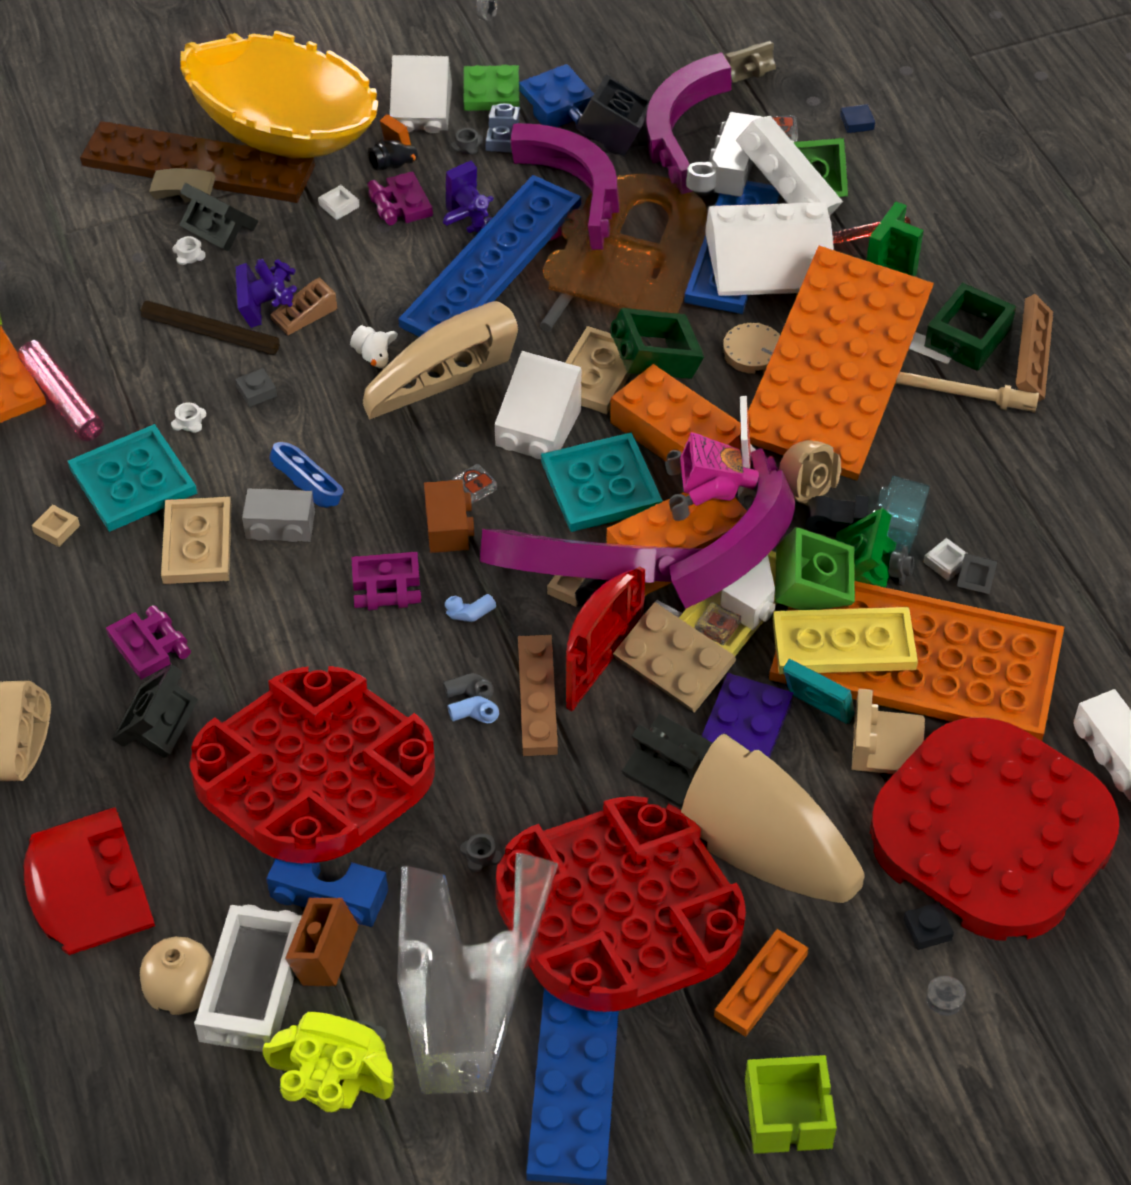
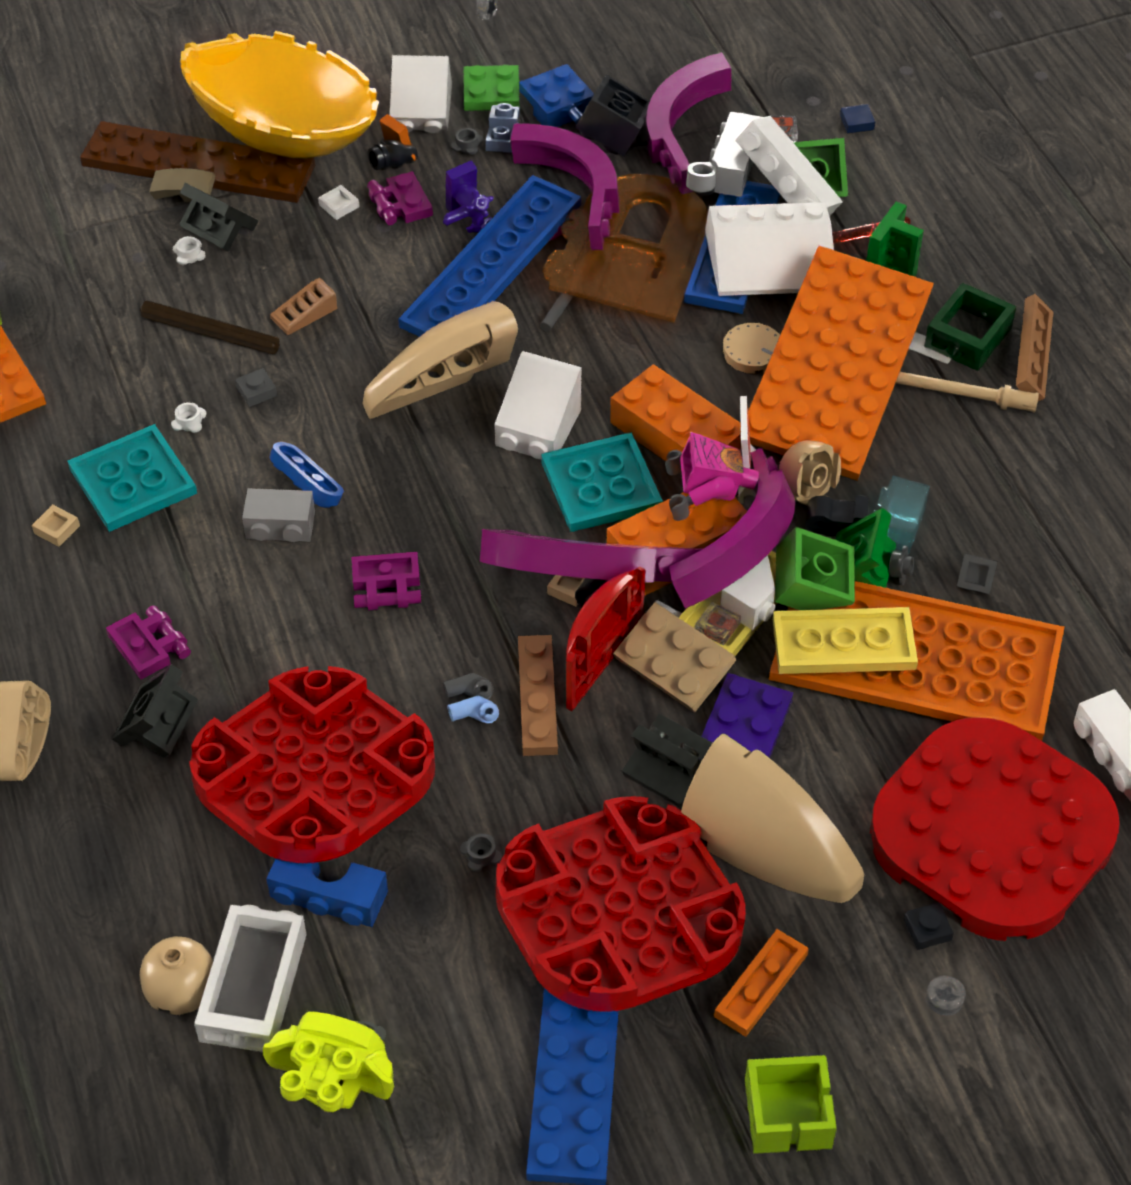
(61, 391): clear pink piece -> none
(85, 883): red slope -> none
(196, 540): tan plate -> none
(254, 292): dark purple piece -> none
(322, 942): dark orange brick -> none
(372, 345): white animal -> none
(447, 517): dark orange brick -> none
(459, 994): clear windscreen -> none
(469, 612): light blue arm -> none
(477, 482): tile -> none
(601, 368): tan plate -> none
(683, 350): dark green window -> none
(751, 61): dark tan hips -> none
(819, 691): teal tile -> none
(883, 738): tan bracket -> none
(945, 559): white tile -> none

